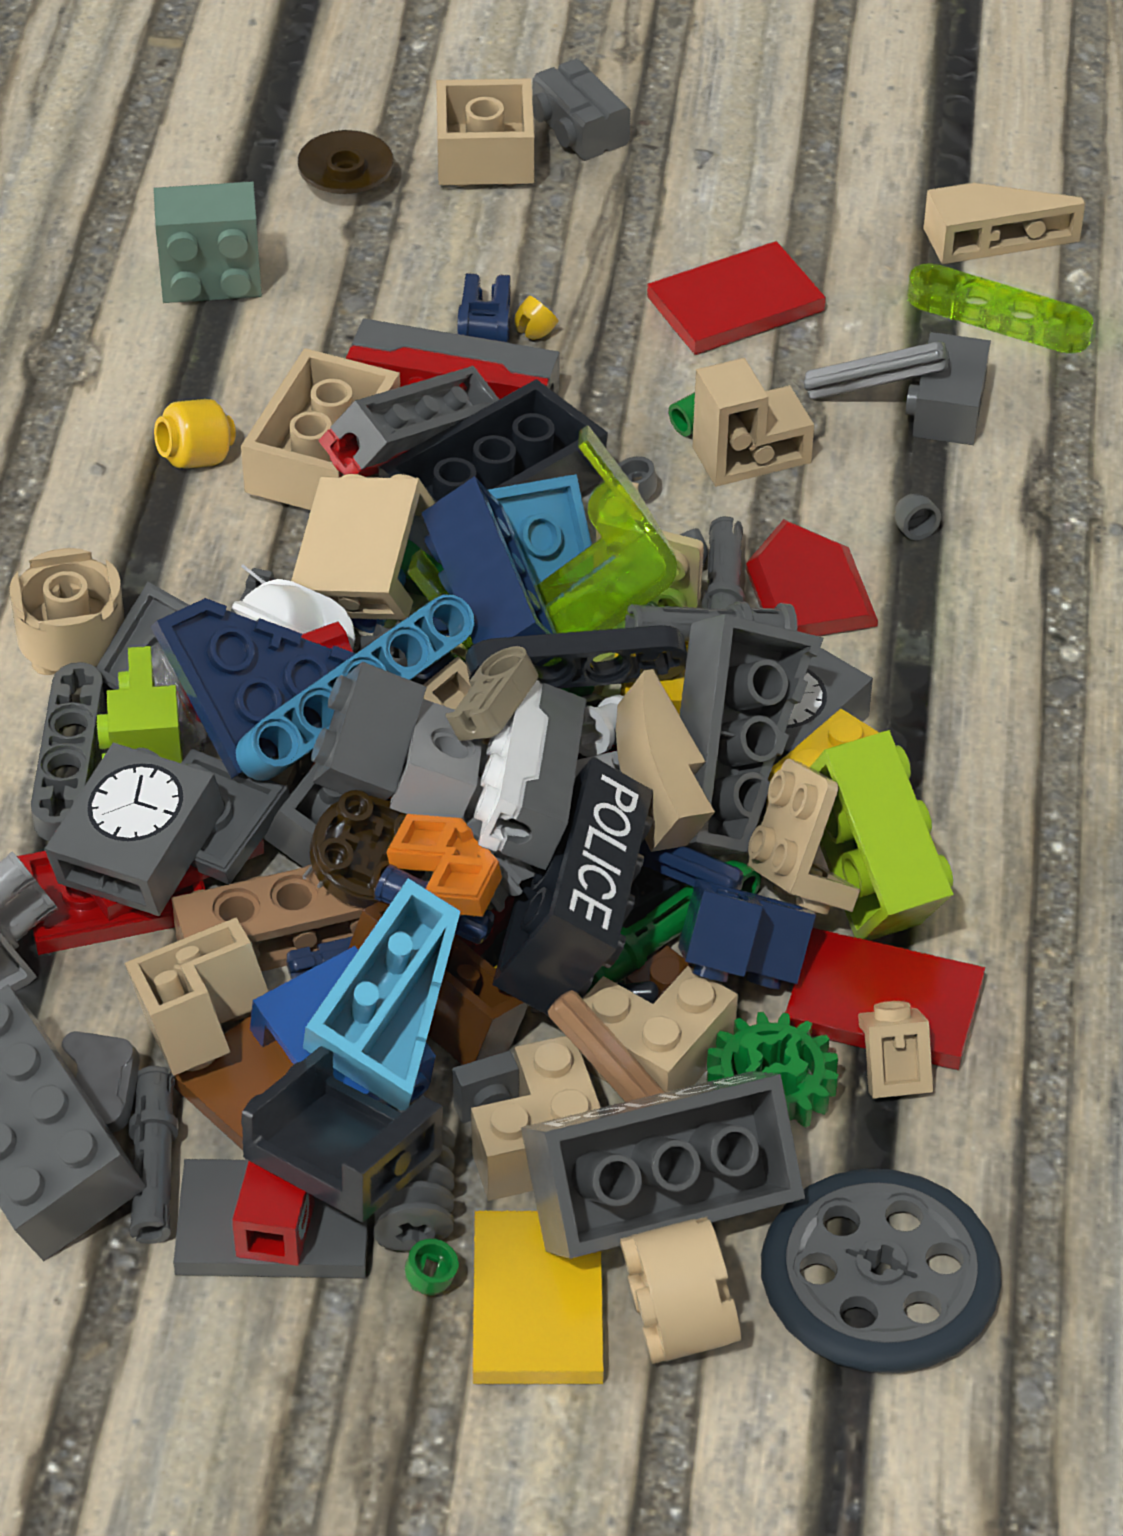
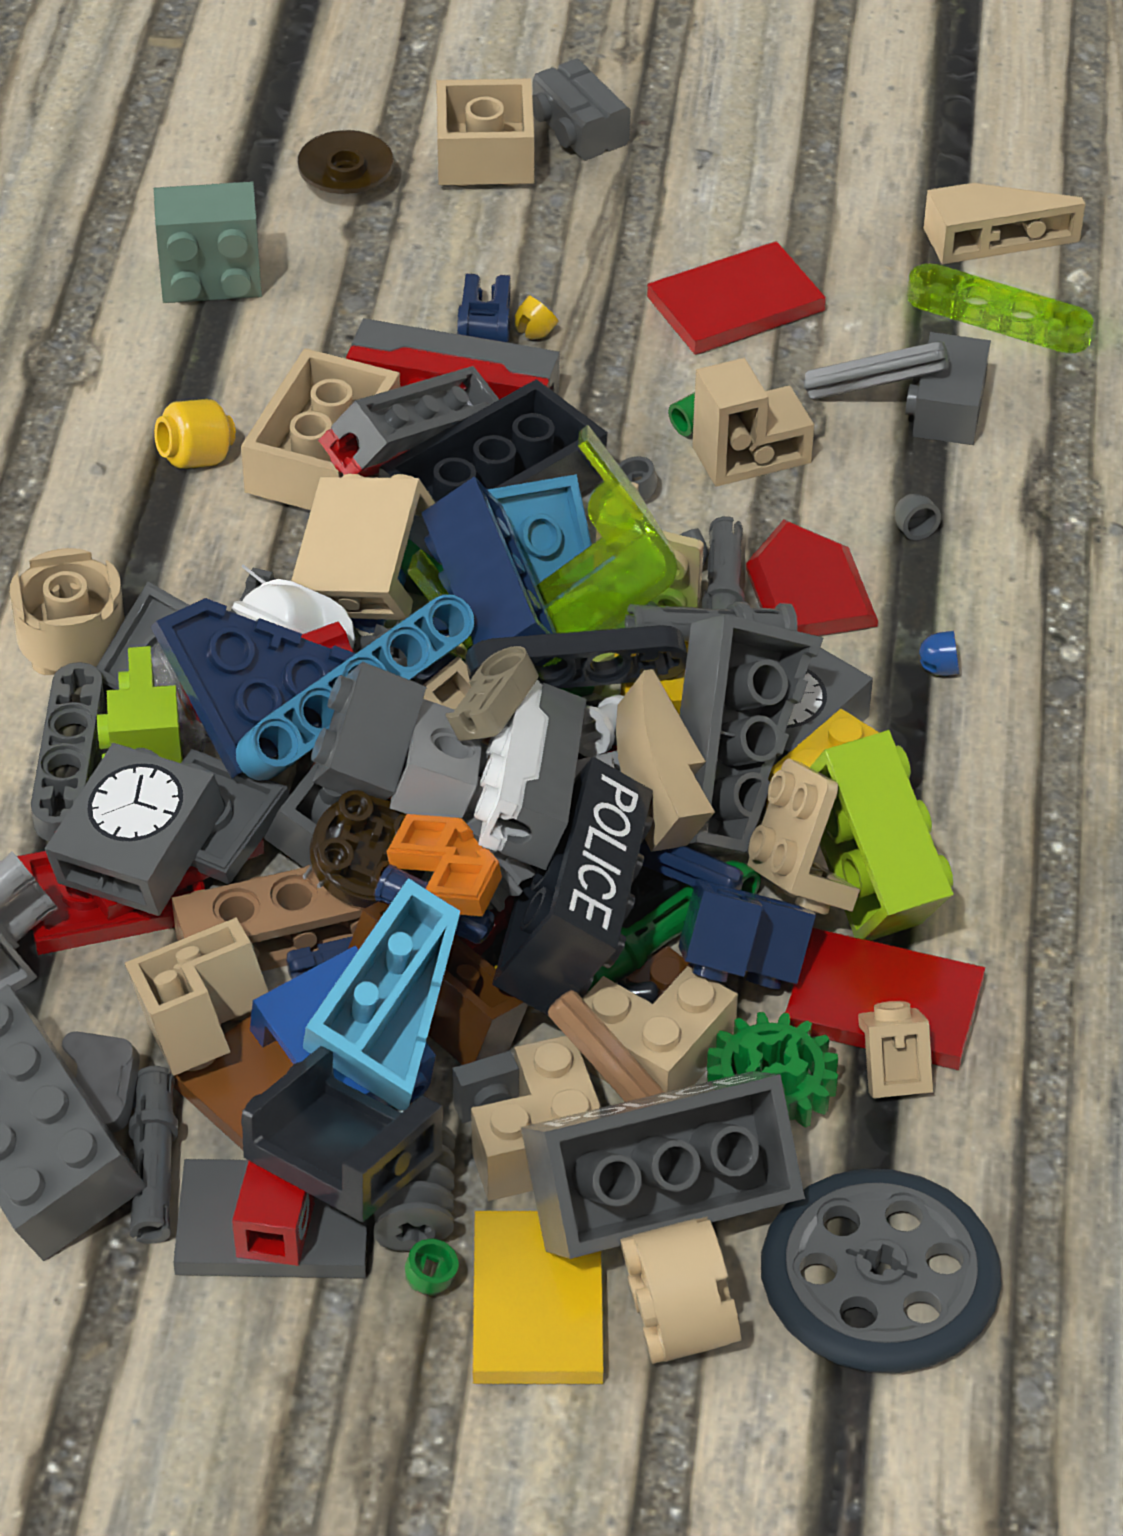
(940, 654): none -> blue hinge

